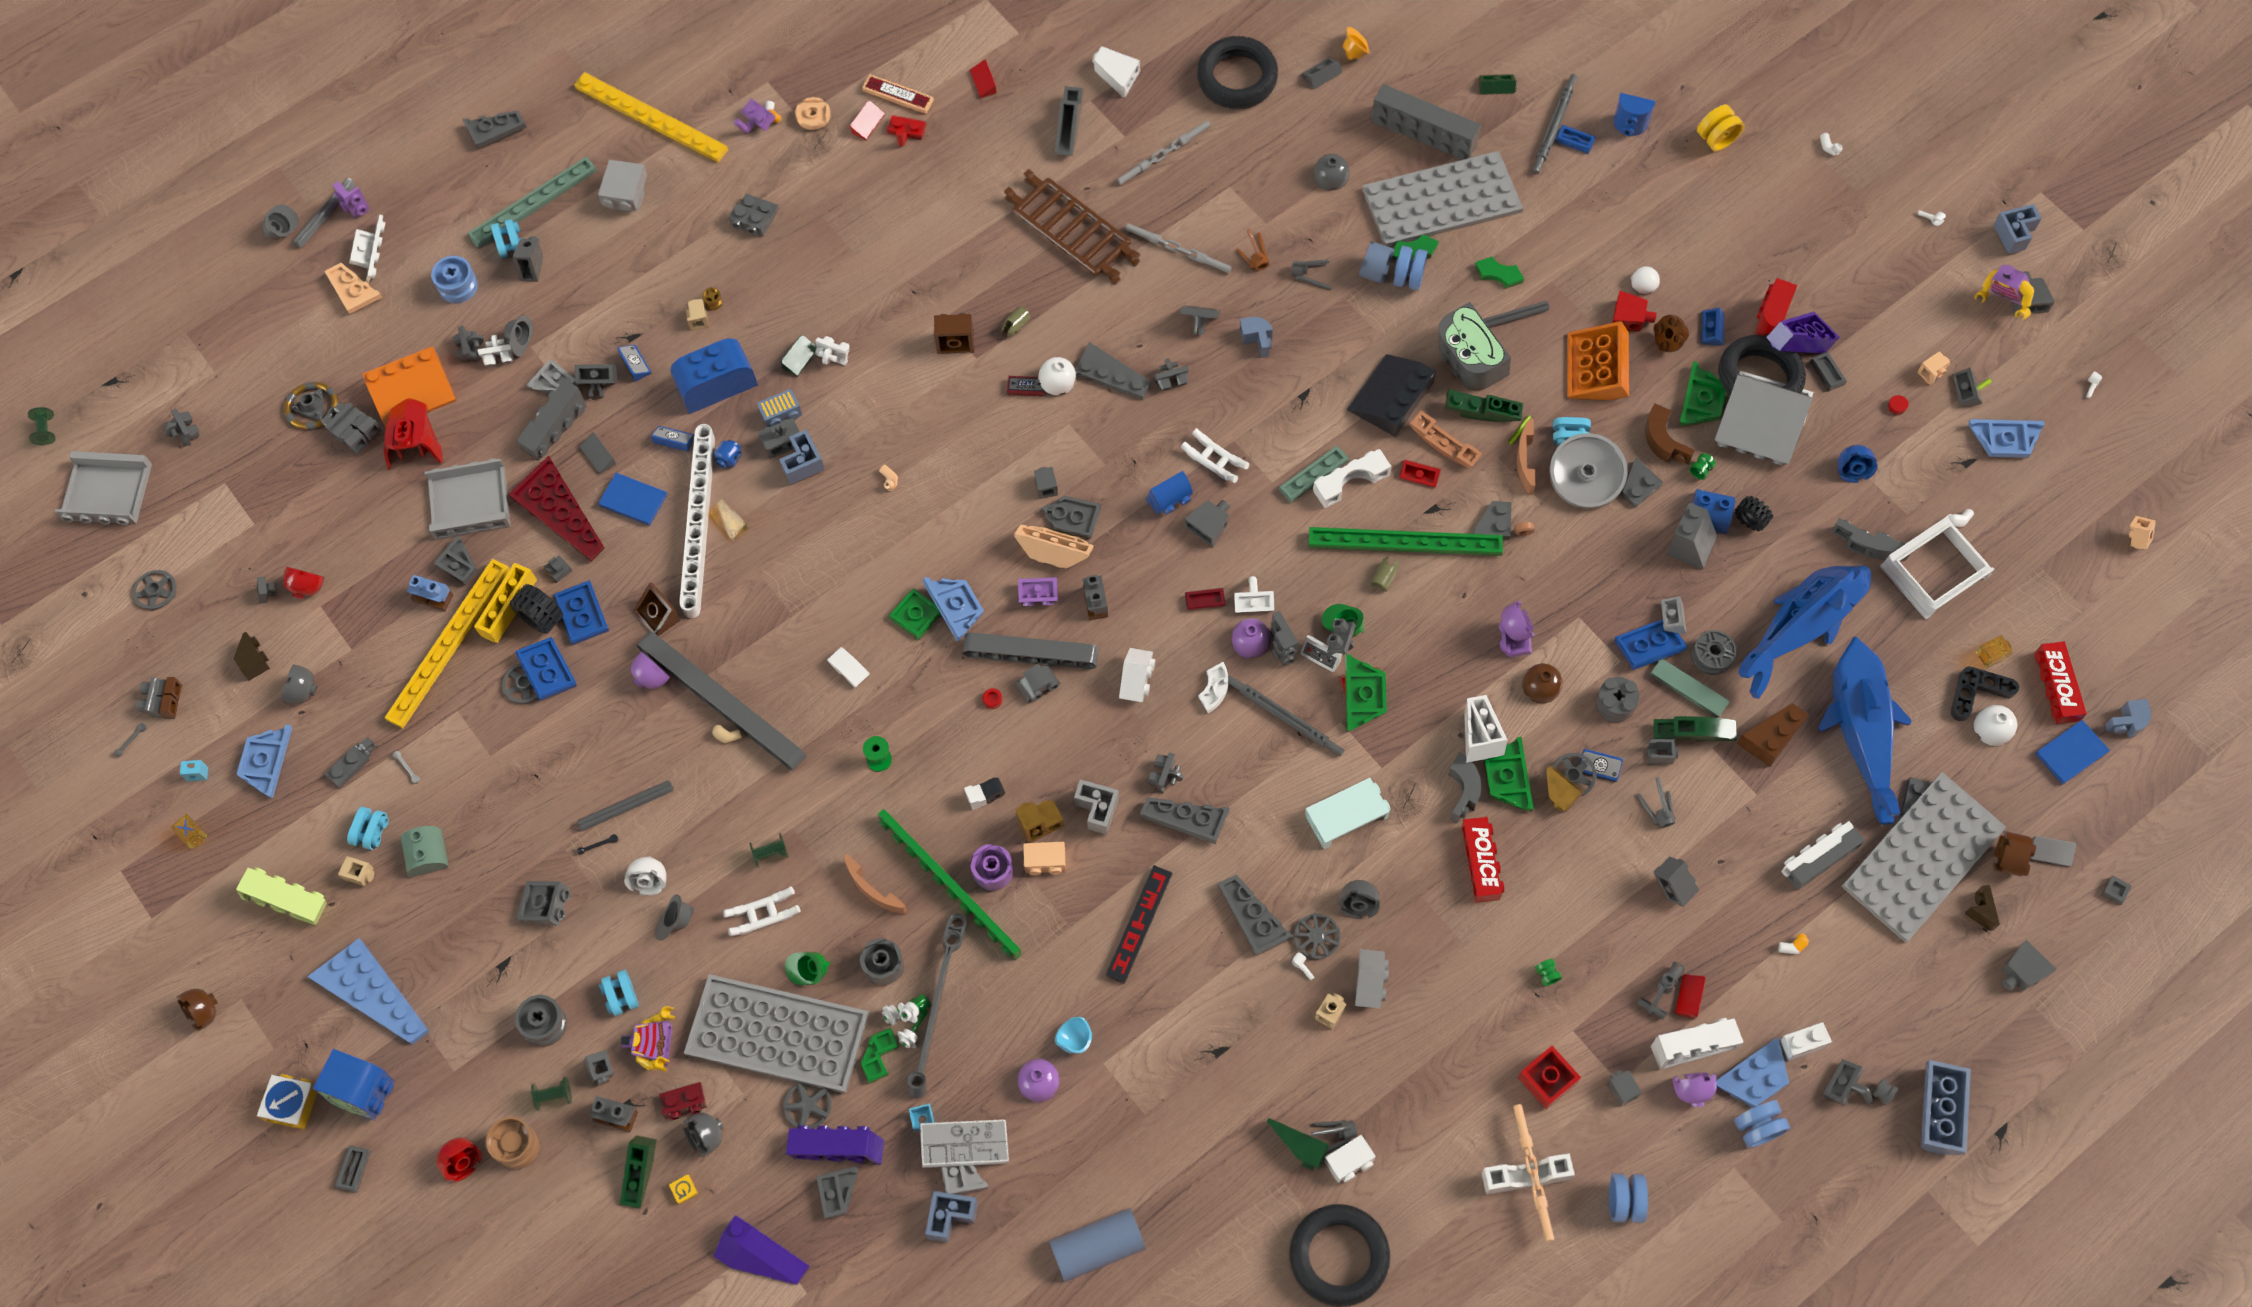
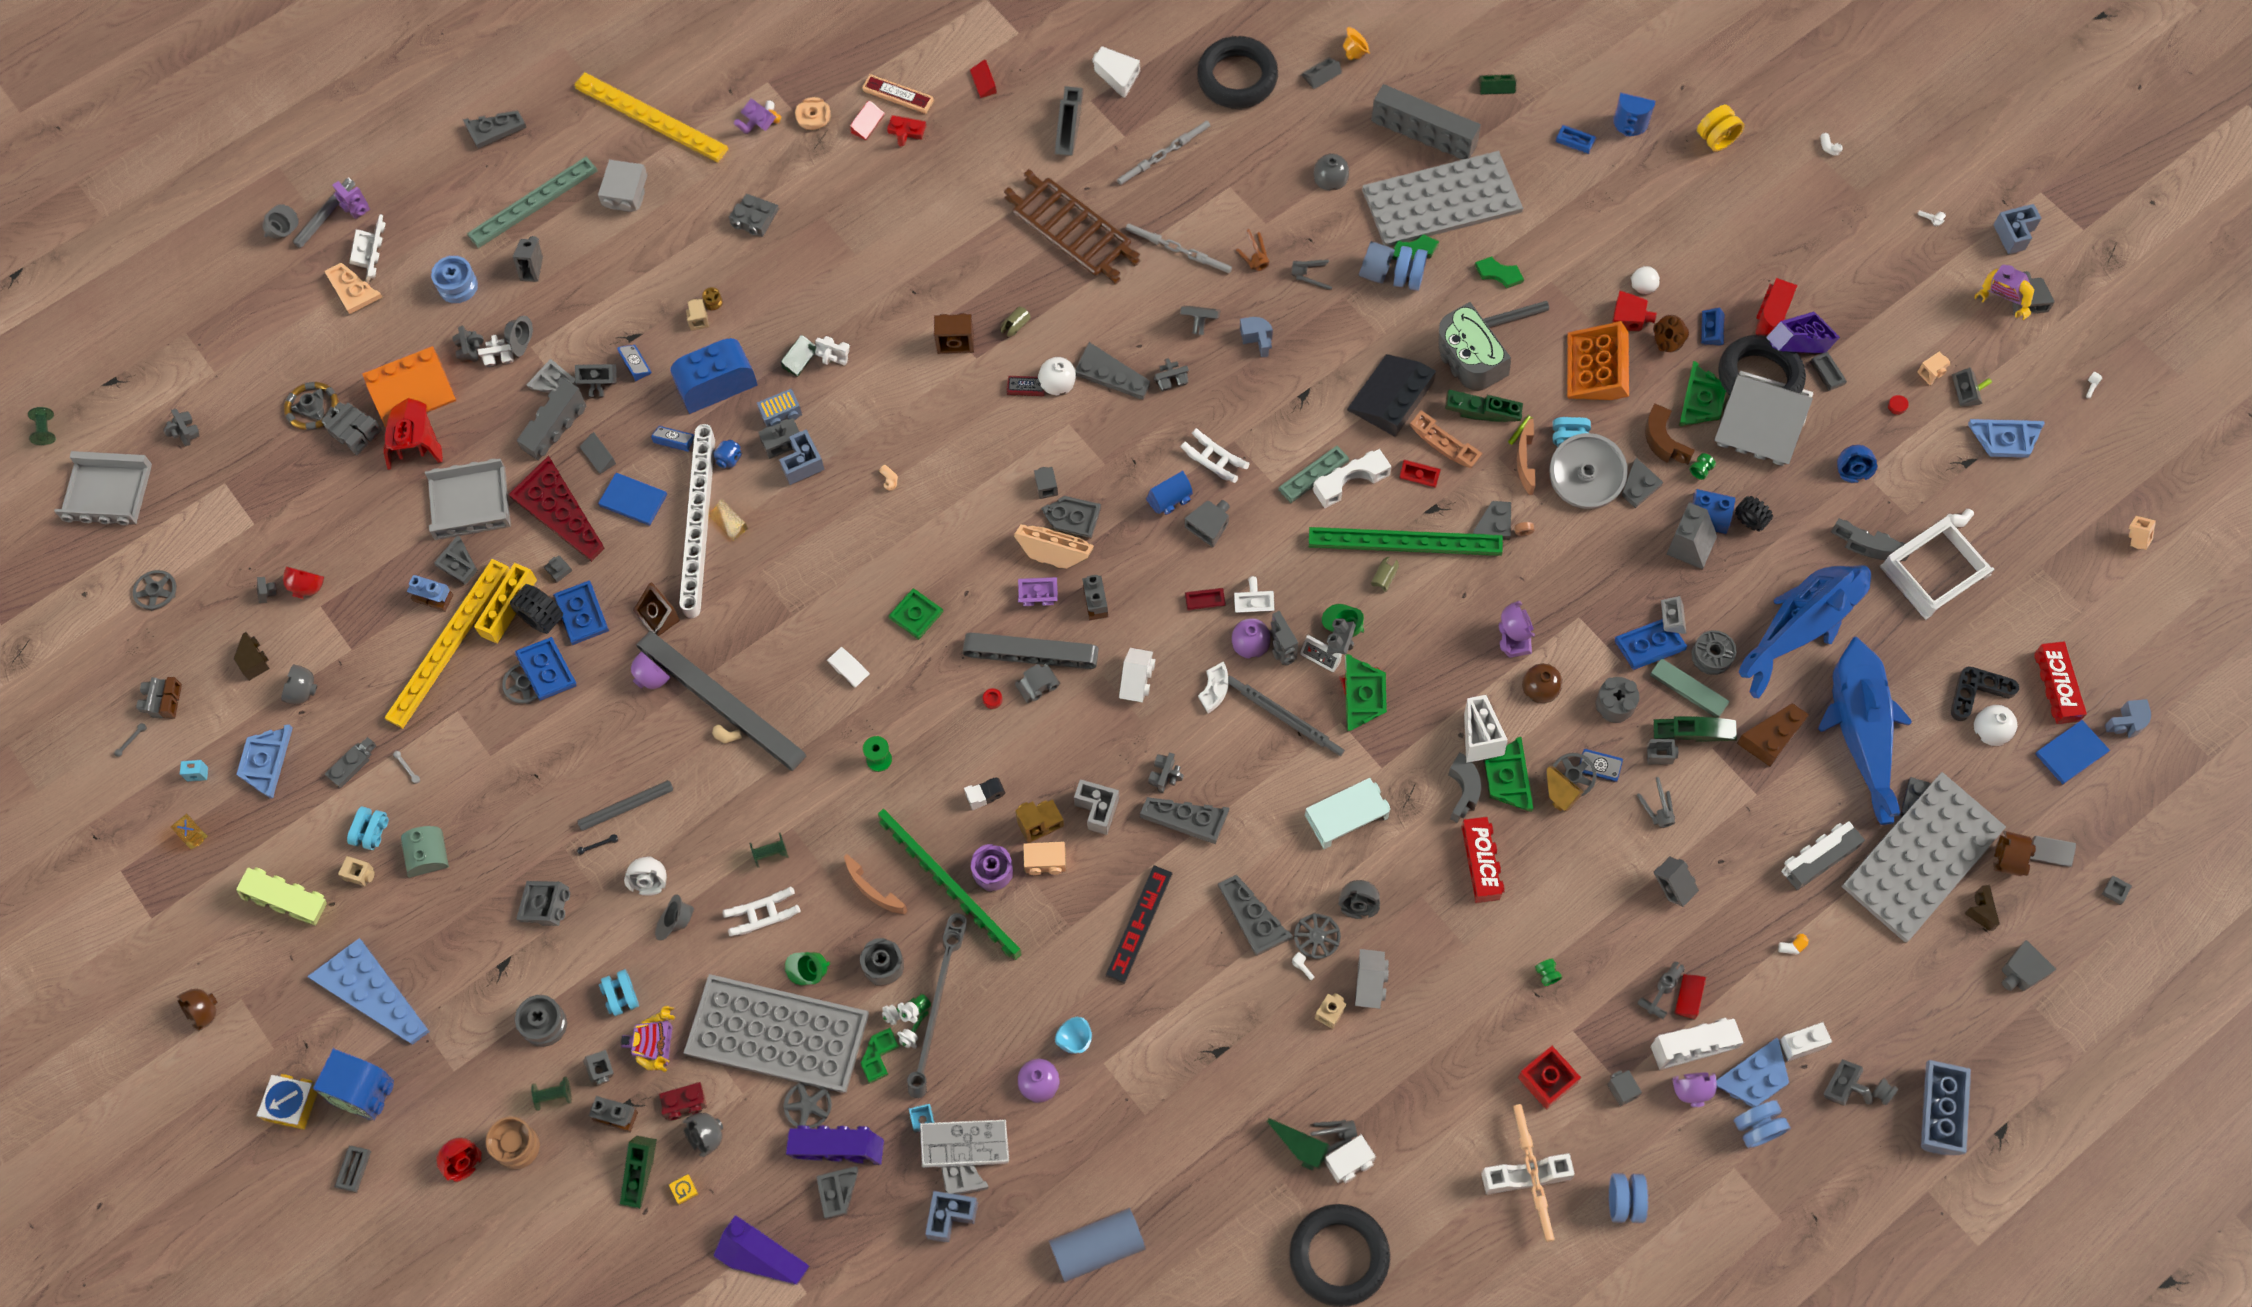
(512, 229): medium azure brick -> none
(955, 603): medium blue wing -> none
(1554, 124): dark grey axle -> none
(1994, 651): clear yellow brick -> none

